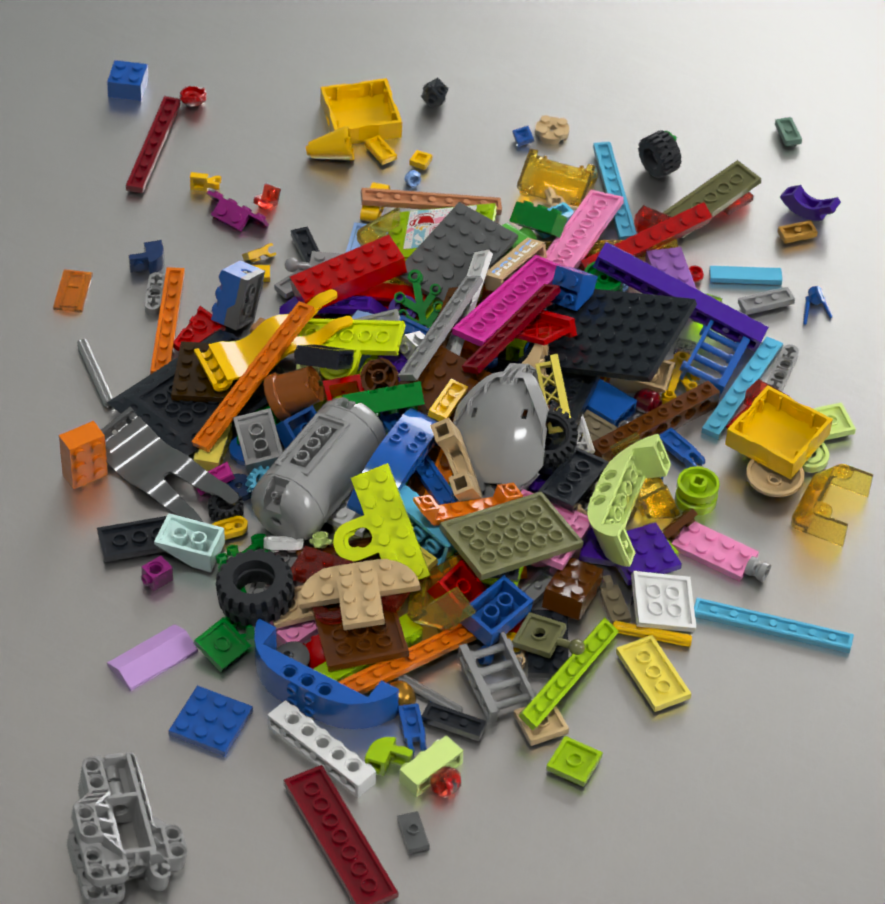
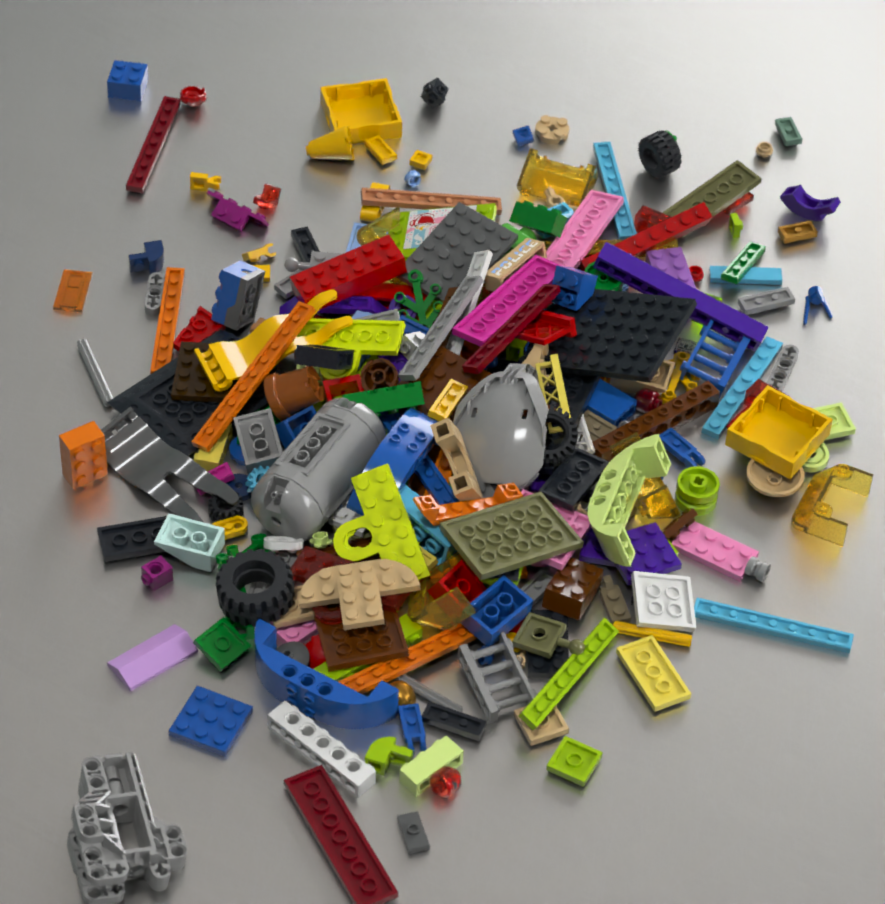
(735, 225): none -> lime plate
(743, 262): none -> tile
(764, 149): none -> tan plate

